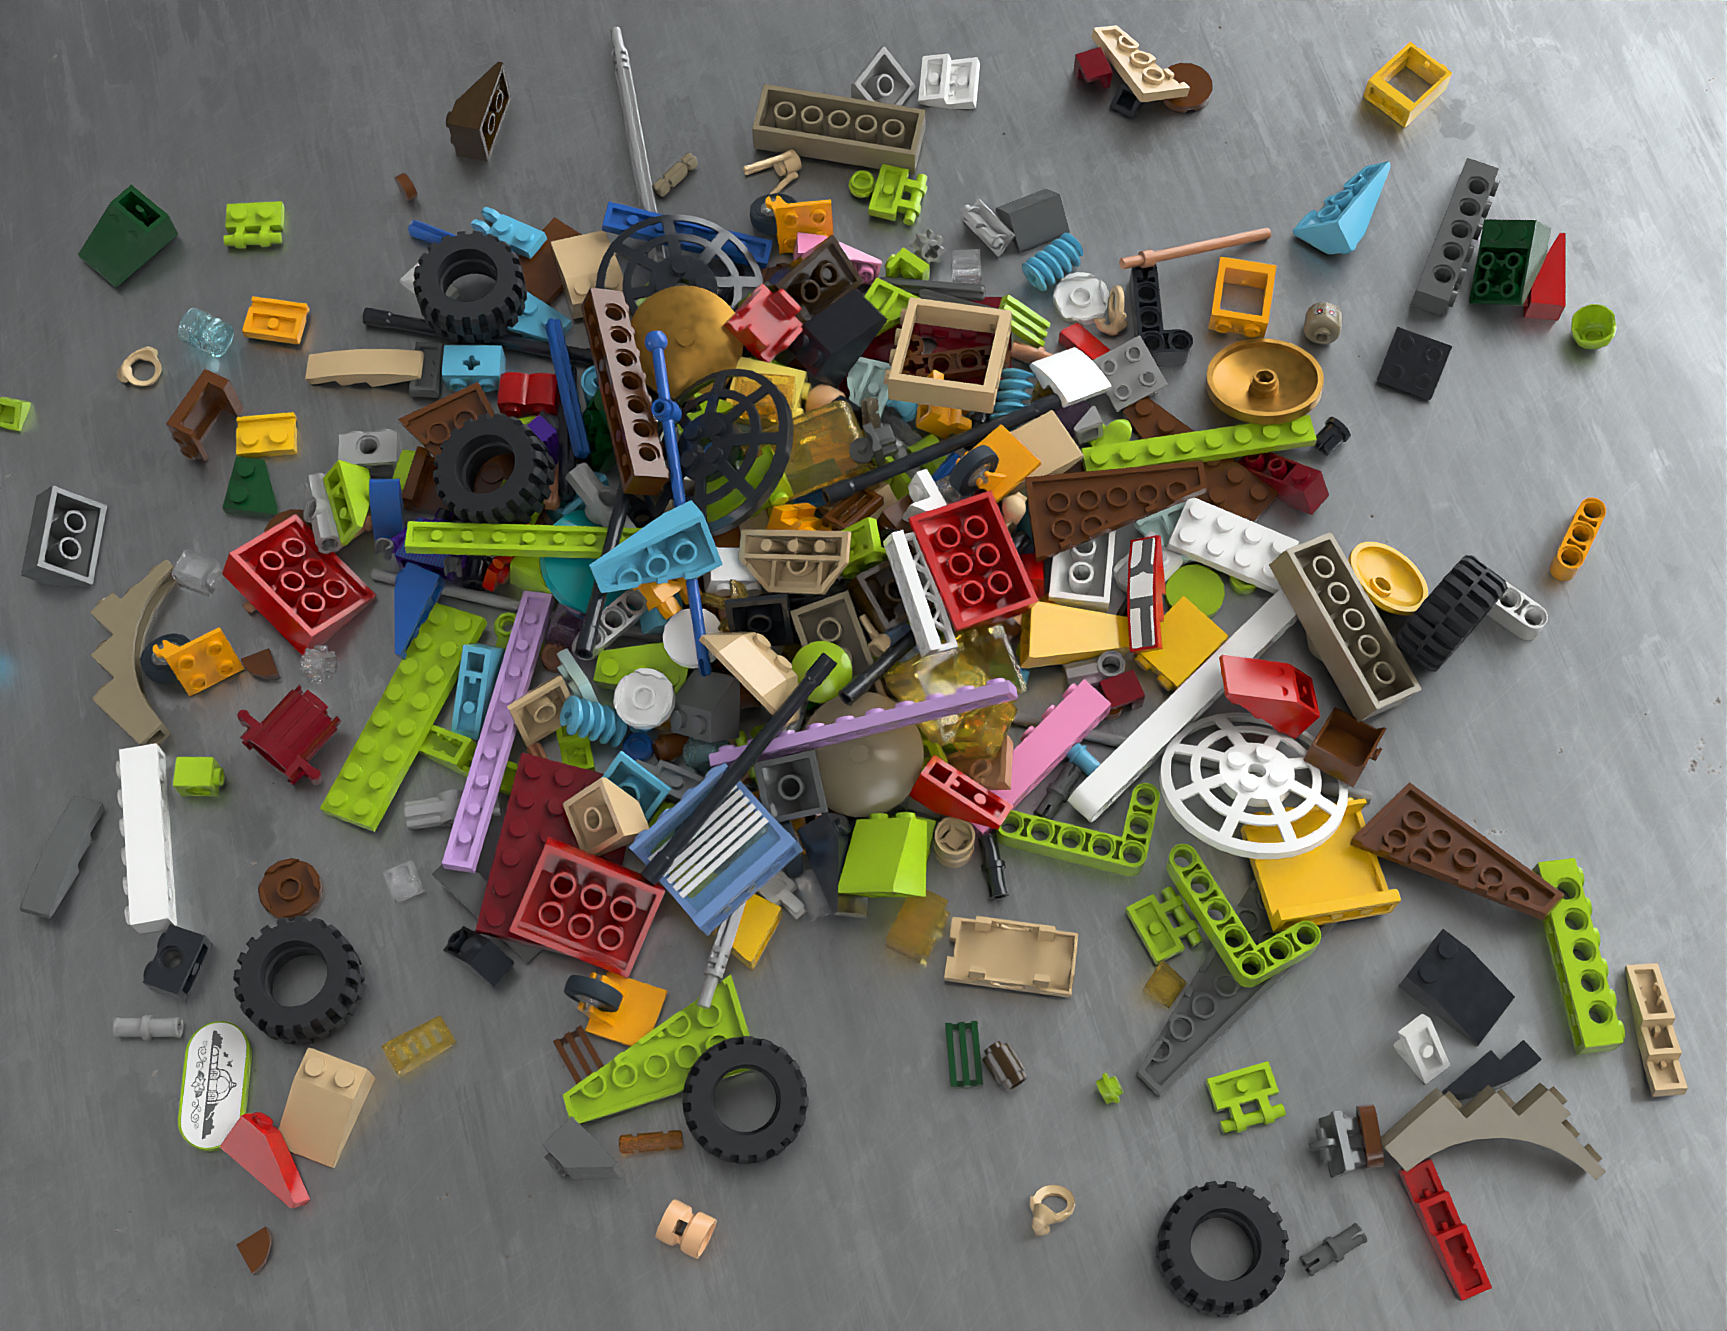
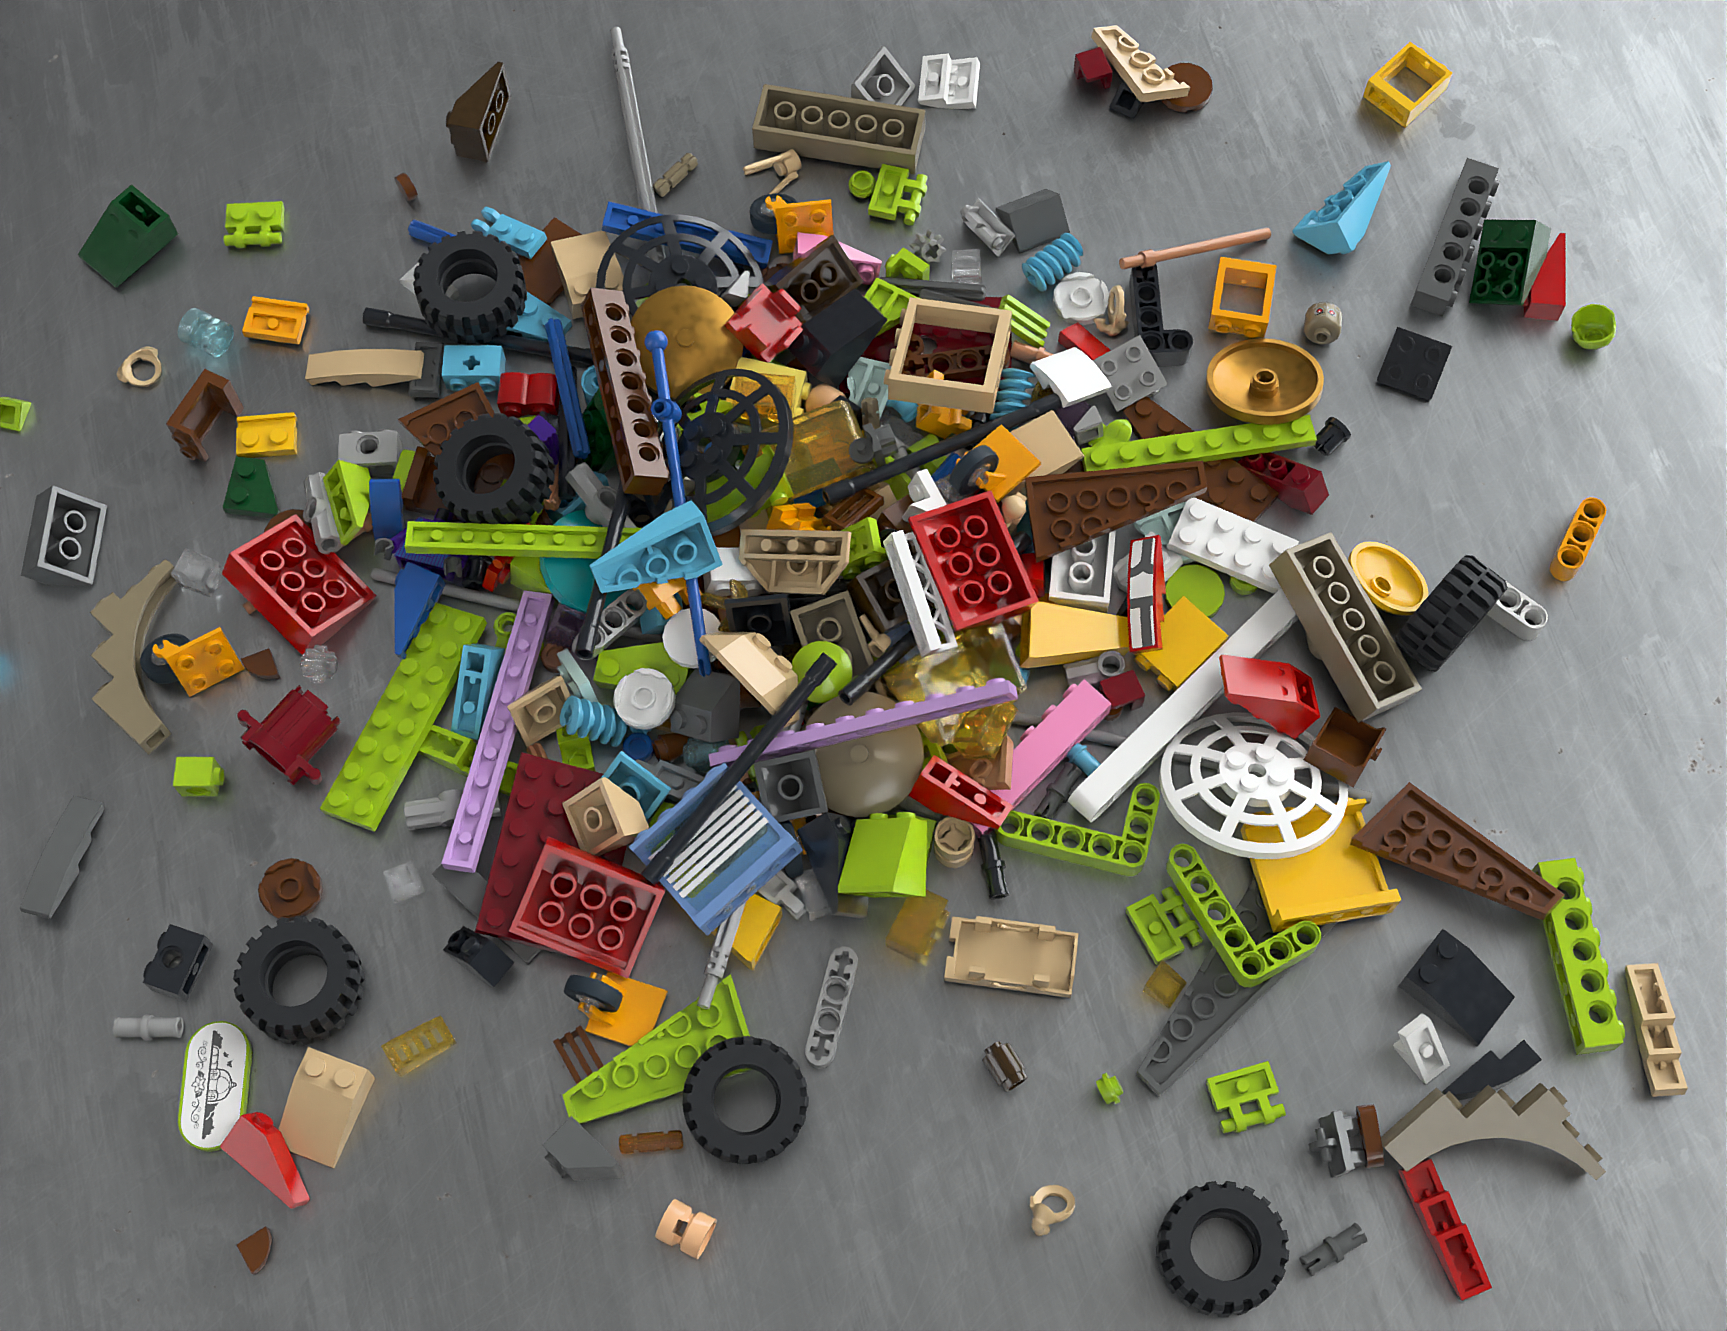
(147, 839): white brick -> none
(737, 291): none -> slope
(829, 1006): none -> light grey beam
(962, 1027): dark green tile -> none

